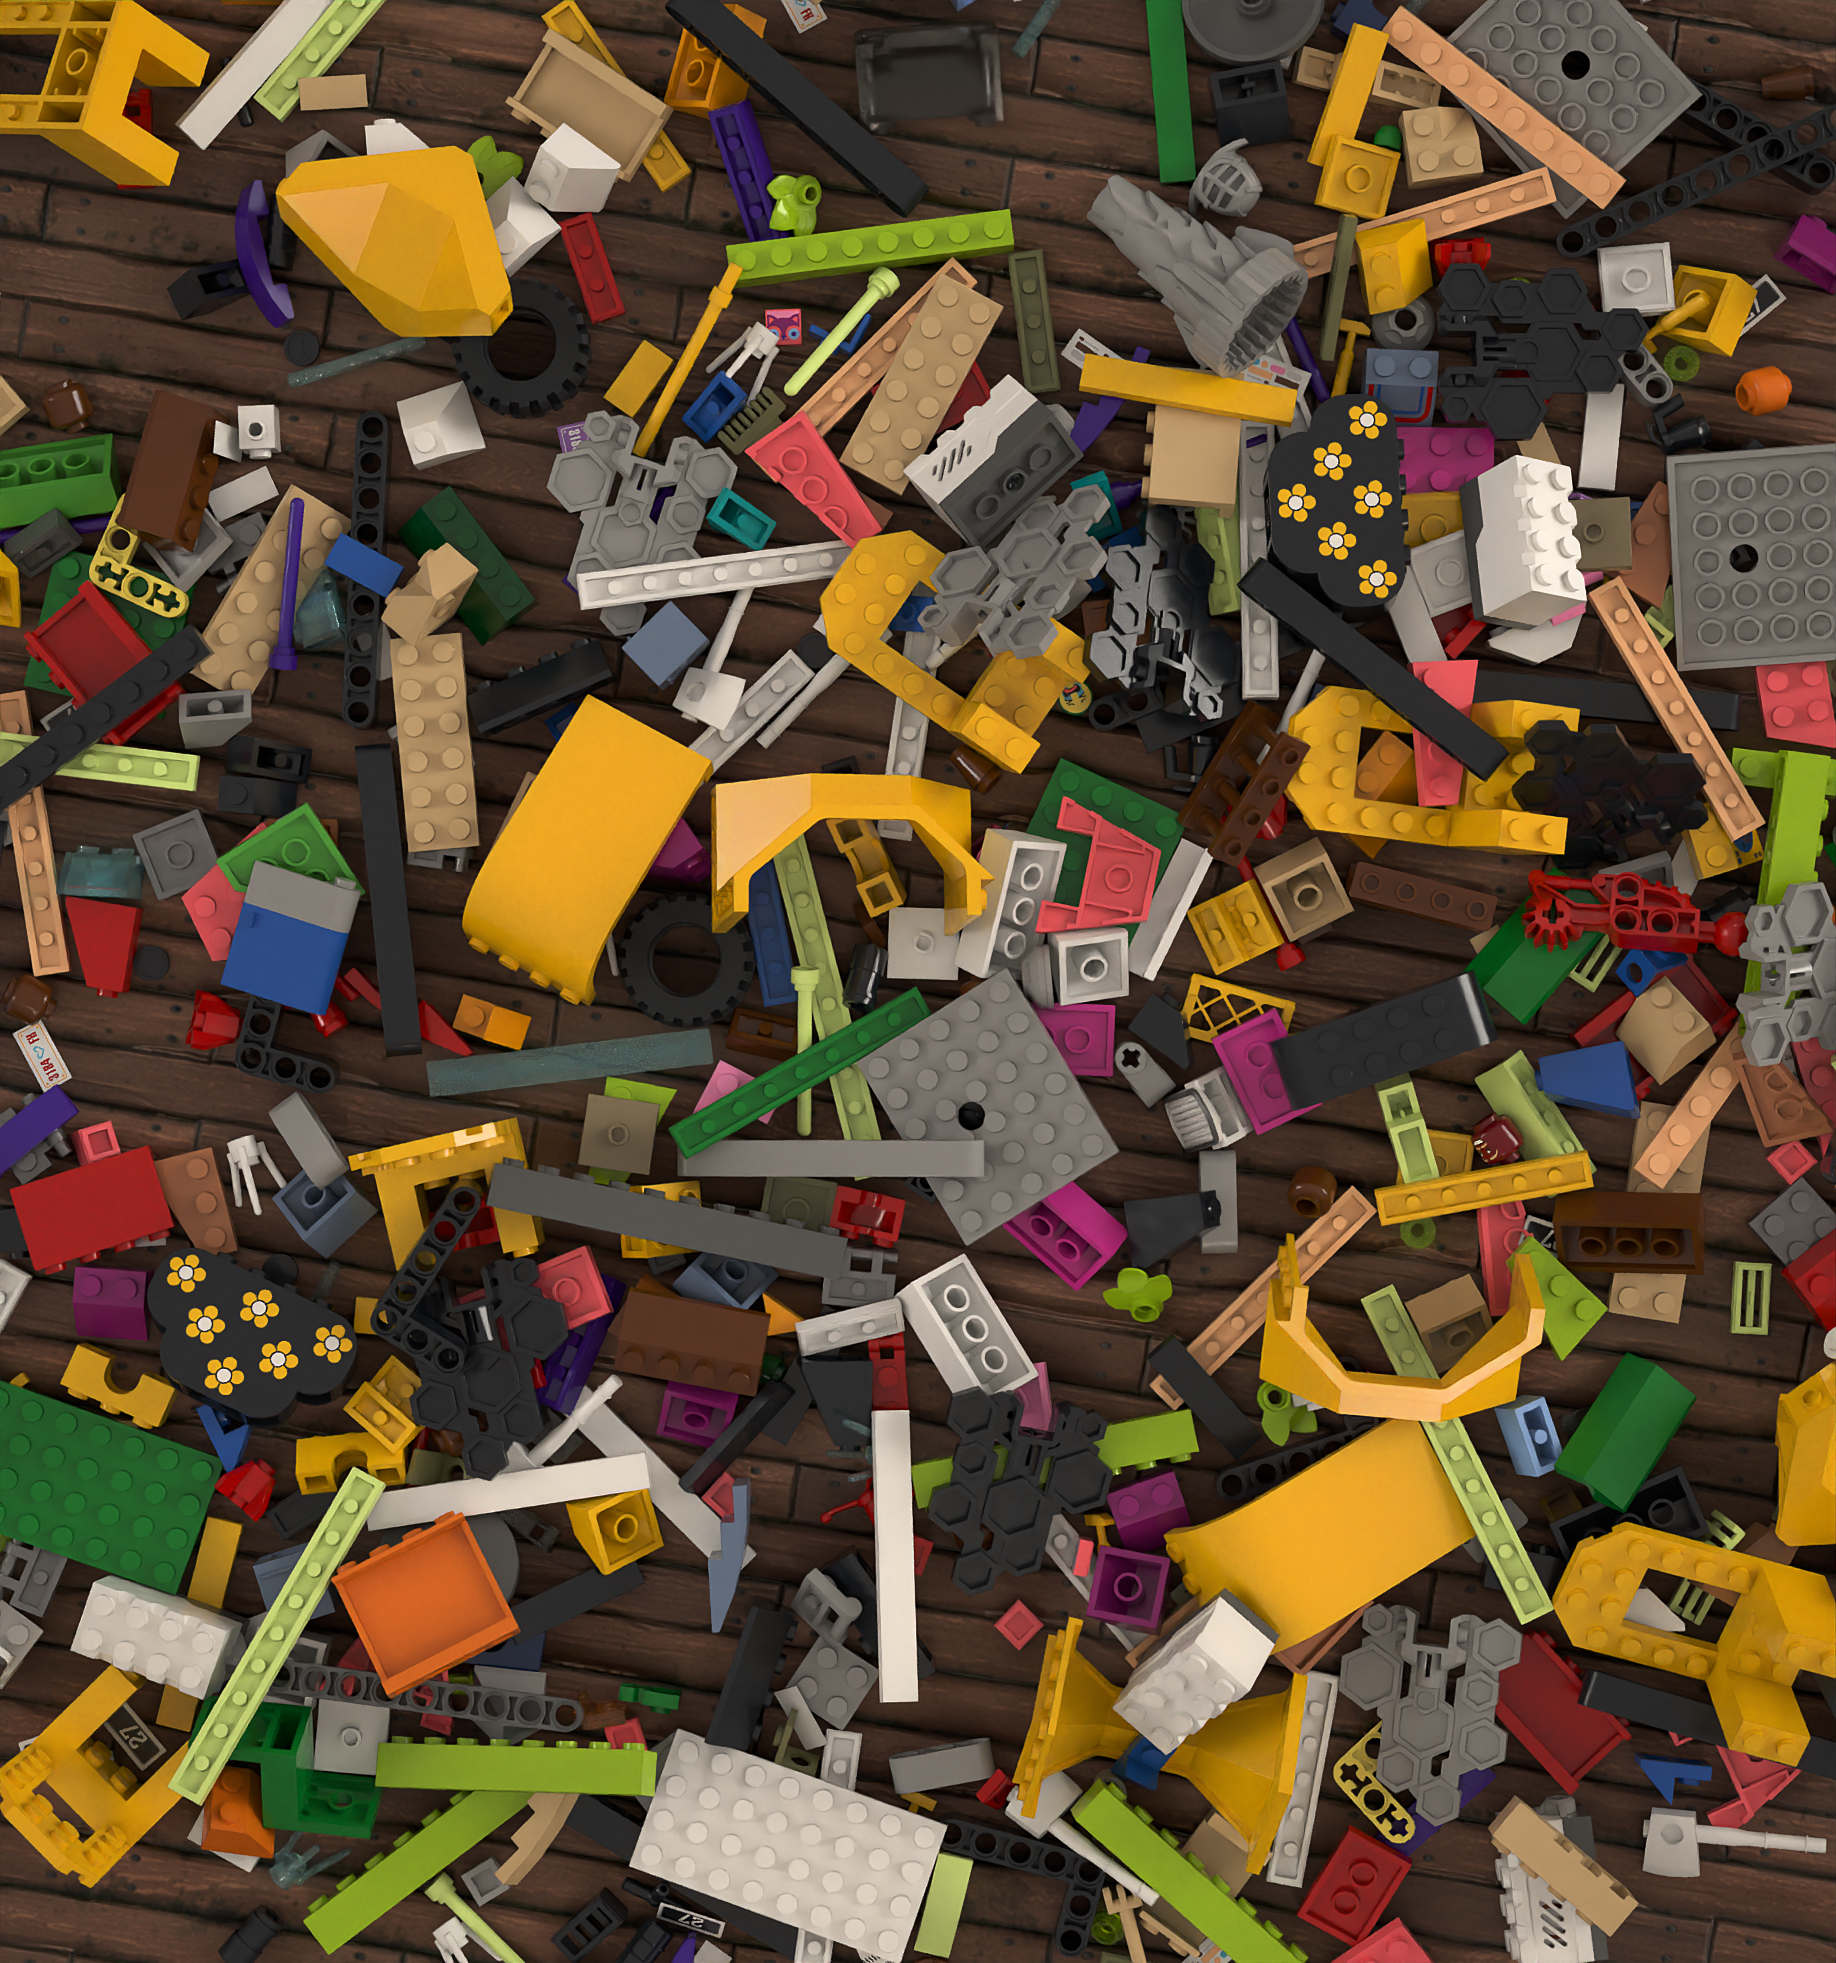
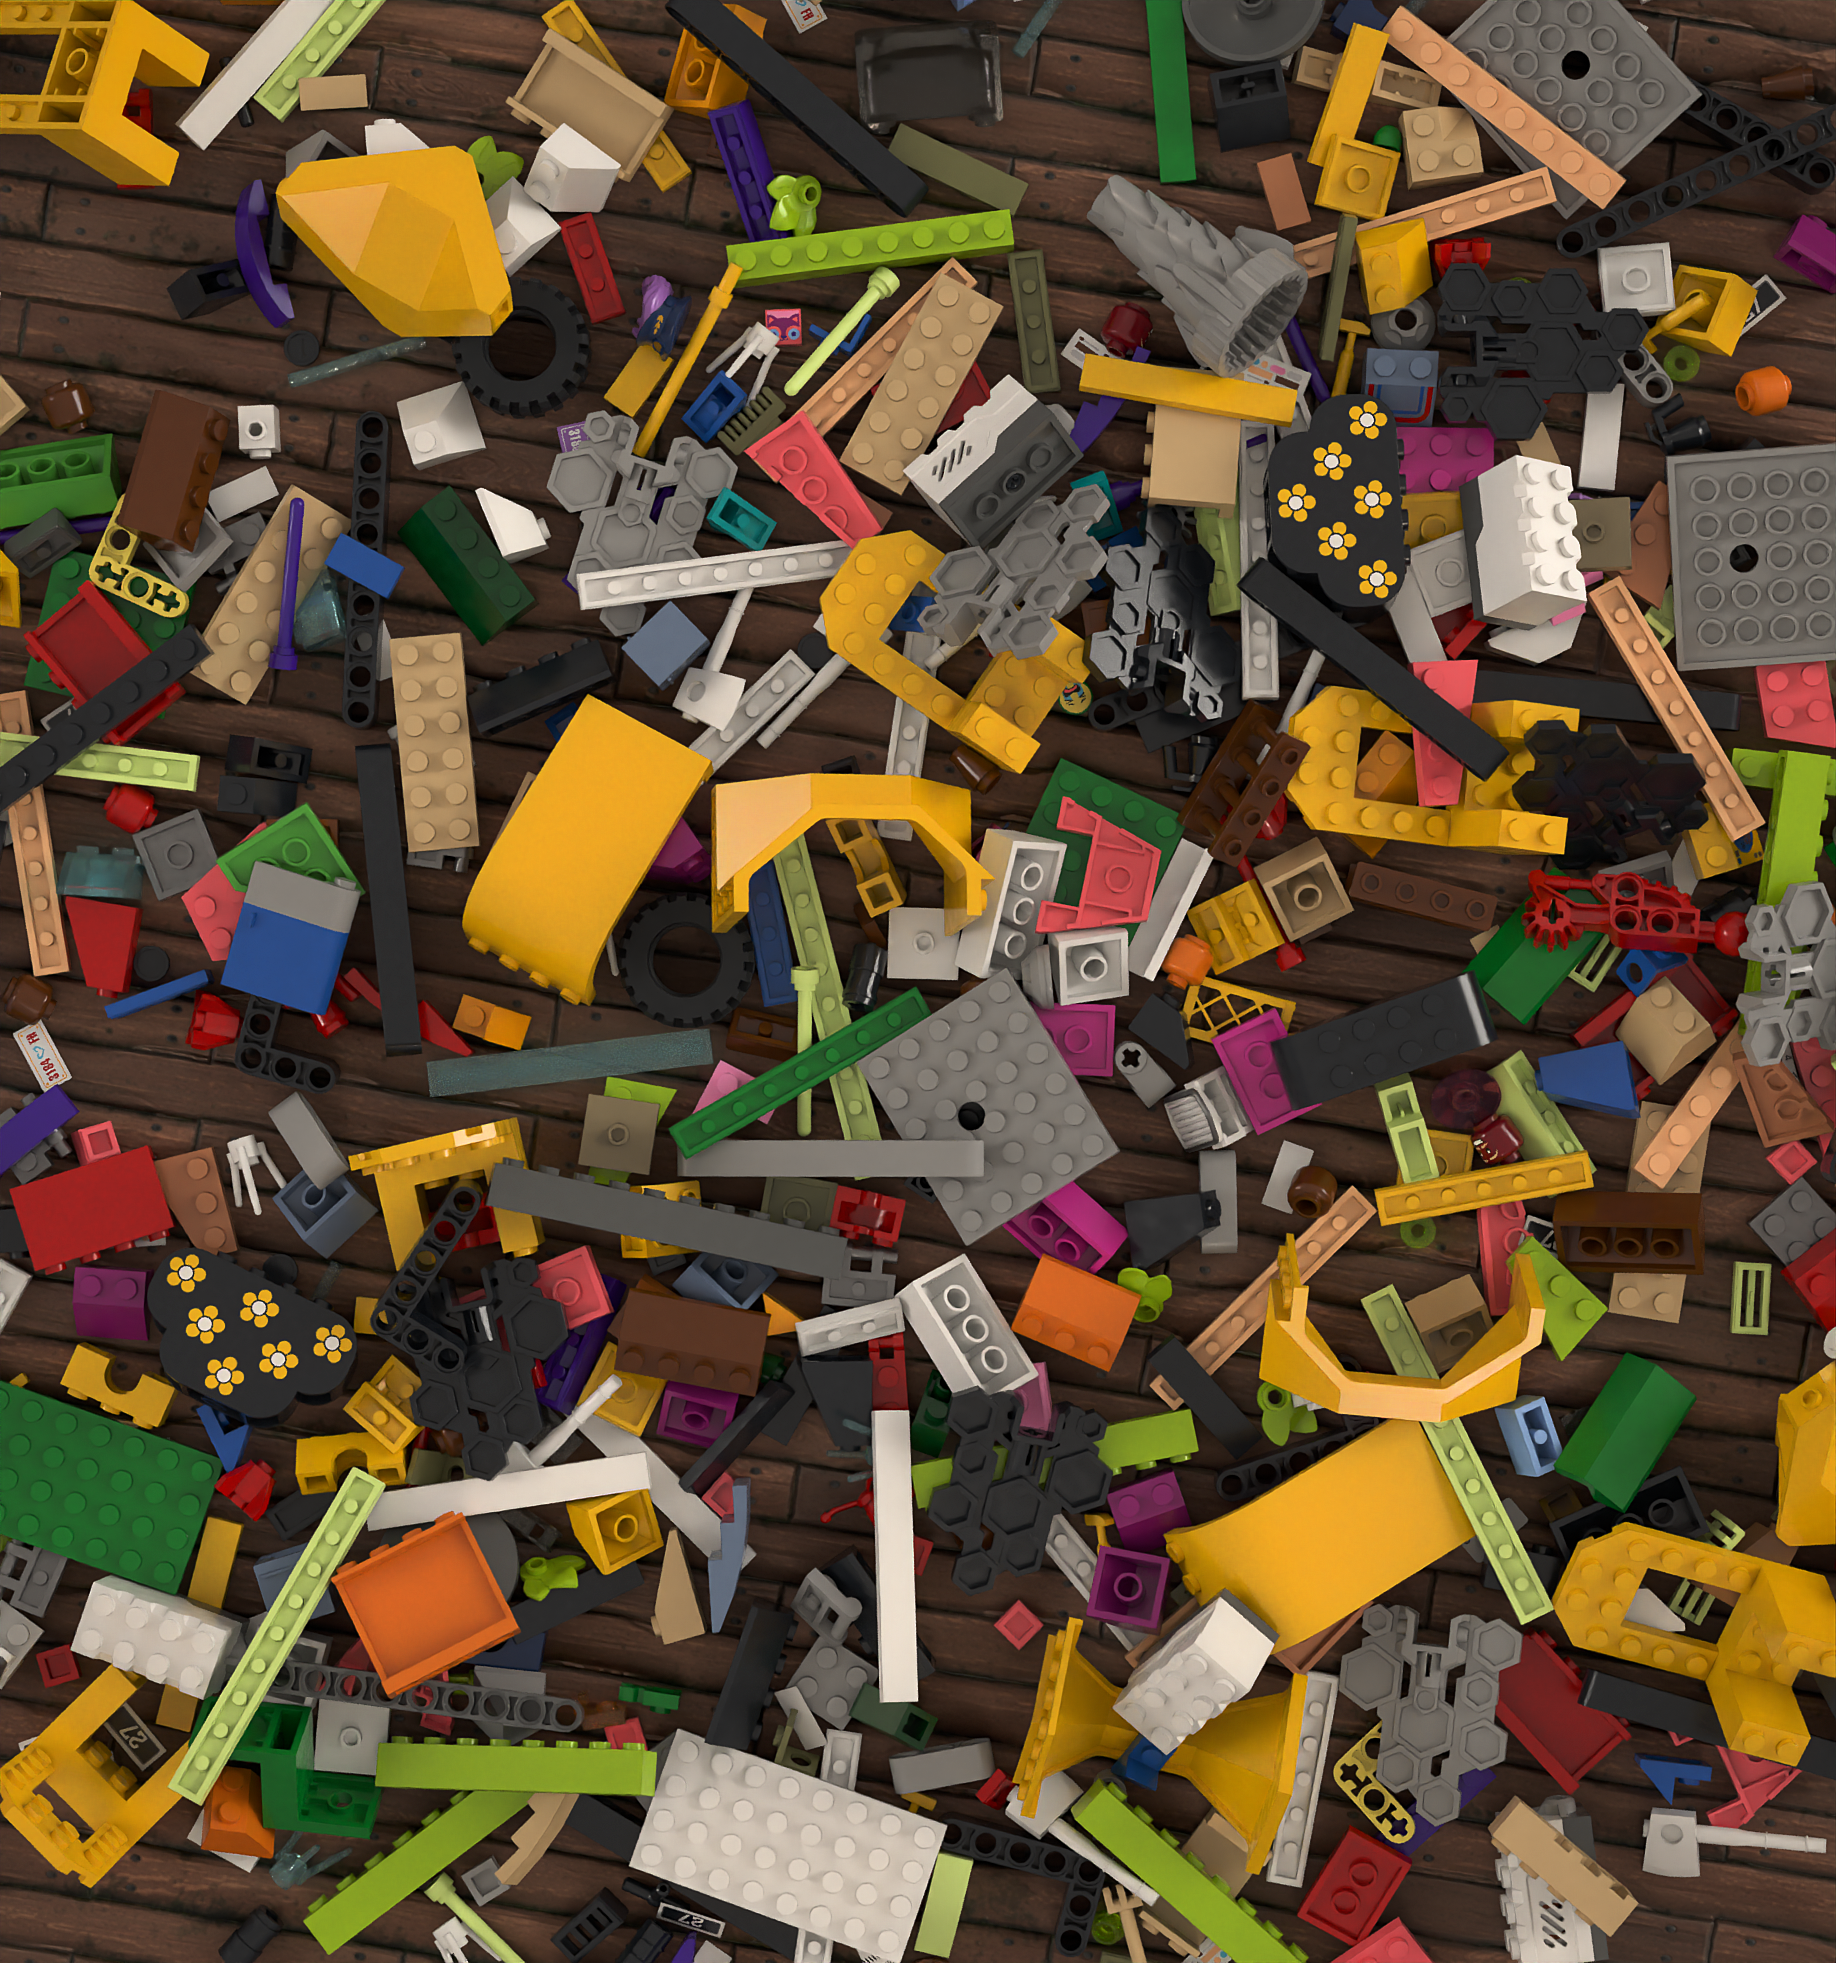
(58, 1665): none -> red plate
(130, 808): none -> red head
(160, 994): none -> blue tile
(213, 717): light grey slope -> none
(227, 441): white sticker -> none
(430, 594): tan slope -> none
(514, 527): none -> white slope
(545, 1574): none -> lime plate
(629, 1404): none -> yellow plate
(661, 316): none -> dark blue piece
(677, 1602): none -> tan slope
(894, 1719): none -> dark green slope
(929, 1424): none -> dark green slope
(957, 170): none -> olive tile
(1075, 1312): none -> orange slope
(1082, 1556): coral tile -> none
(1126, 329): none -> dark red head
(1187, 961): none -> orange head
(1226, 184): light grey piece -> none
(1283, 193): none -> nougat tile
(1288, 1162): none -> white sticker
(1465, 1109): none -> clear pink dish

